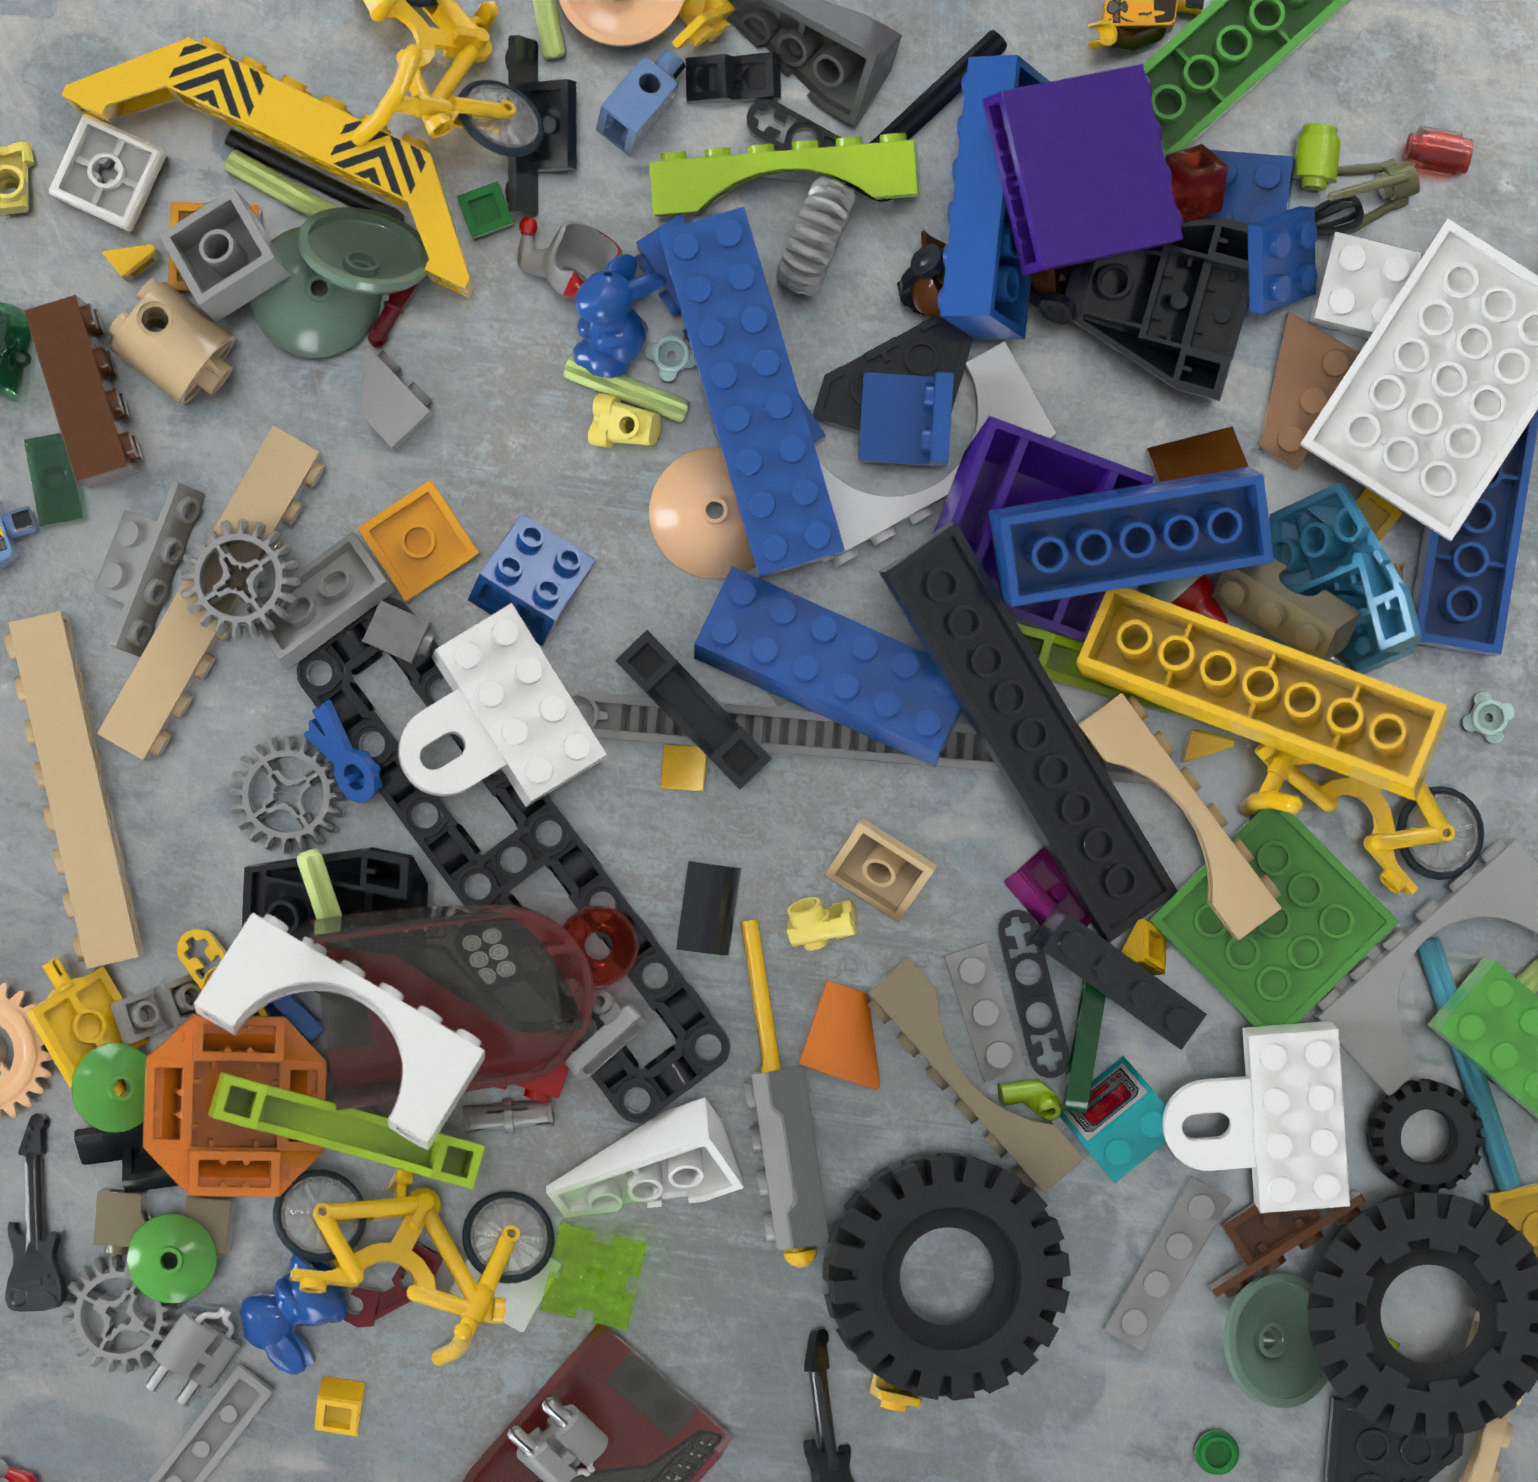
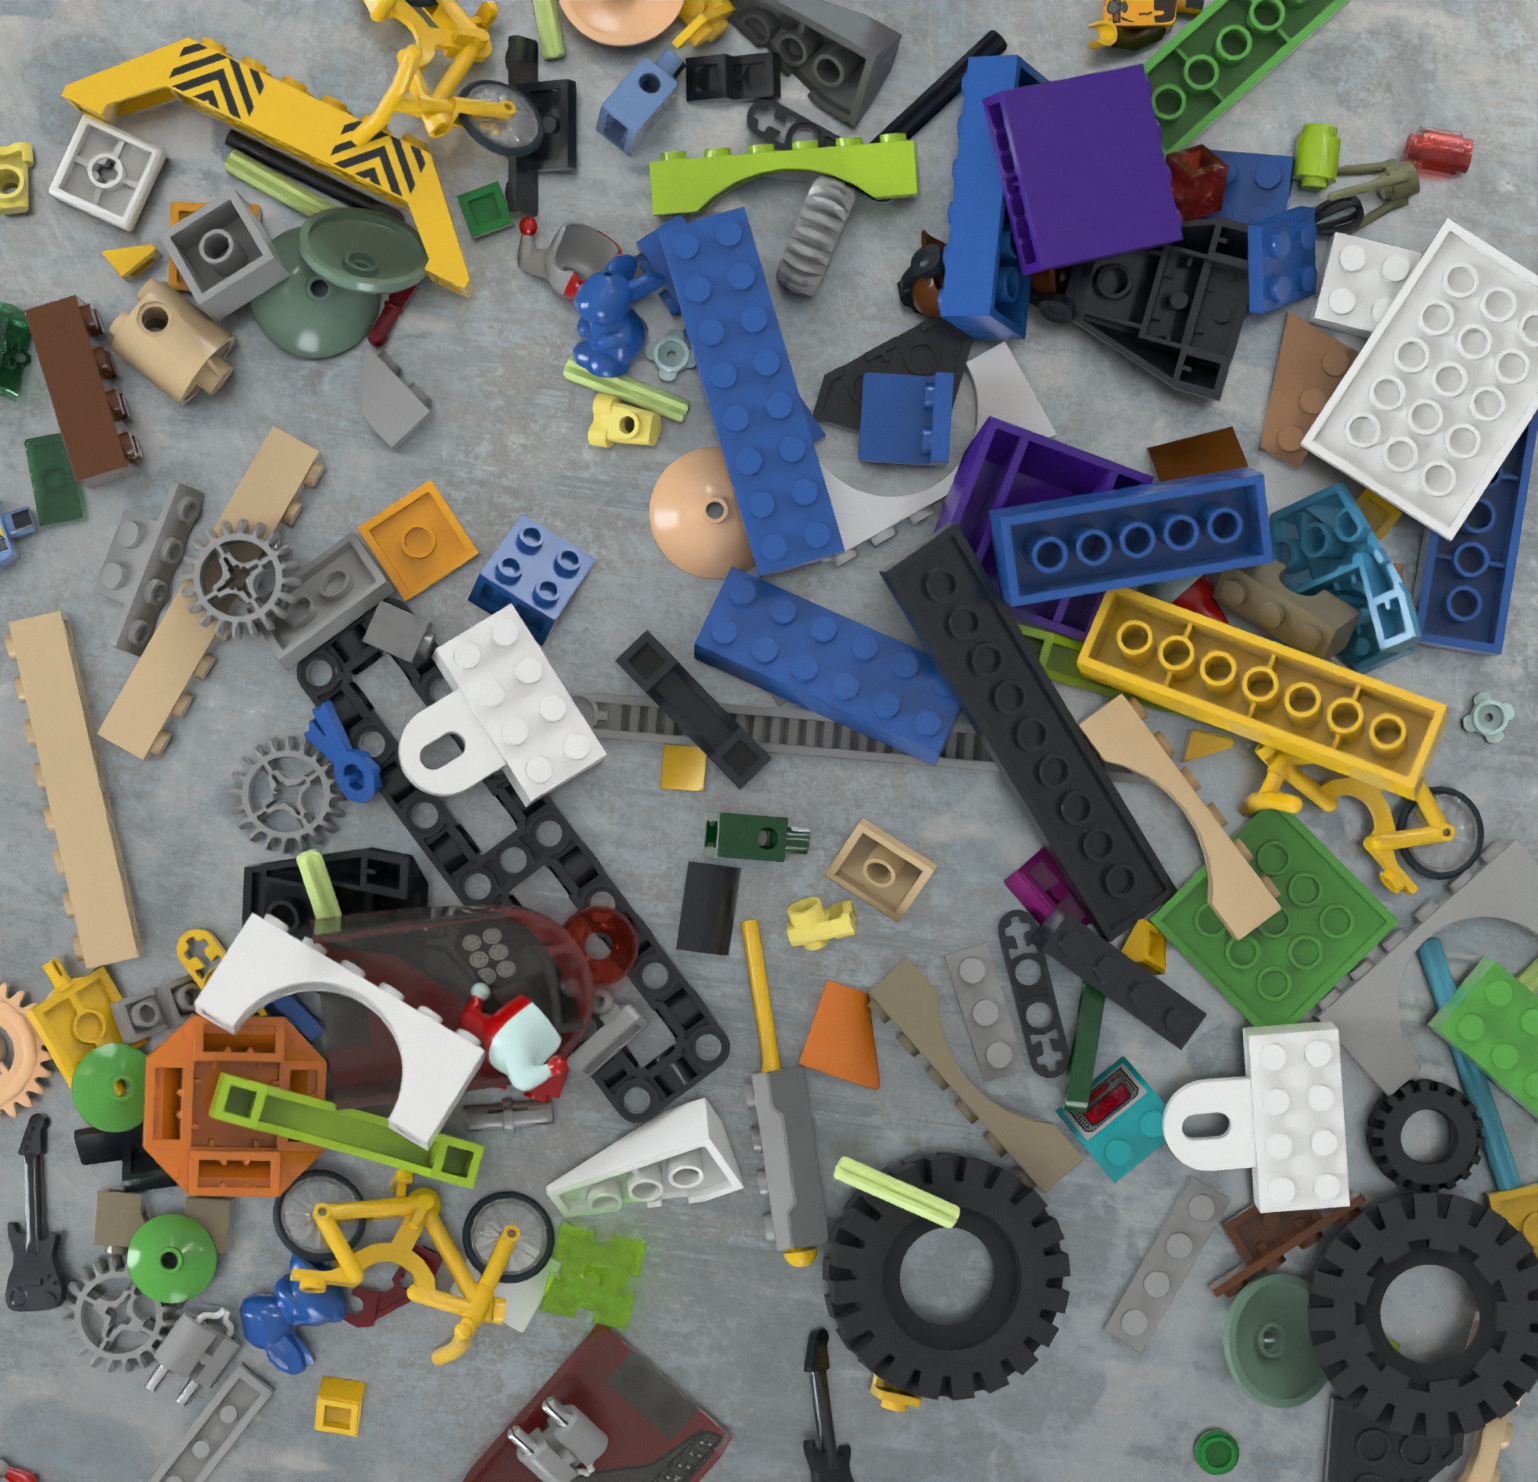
(514, 1038): none -> light aqua piece
(736, 837): none -> dark green torso
(896, 1192): none -> yellowish green axle
(1034, 1095): lime arm -> none

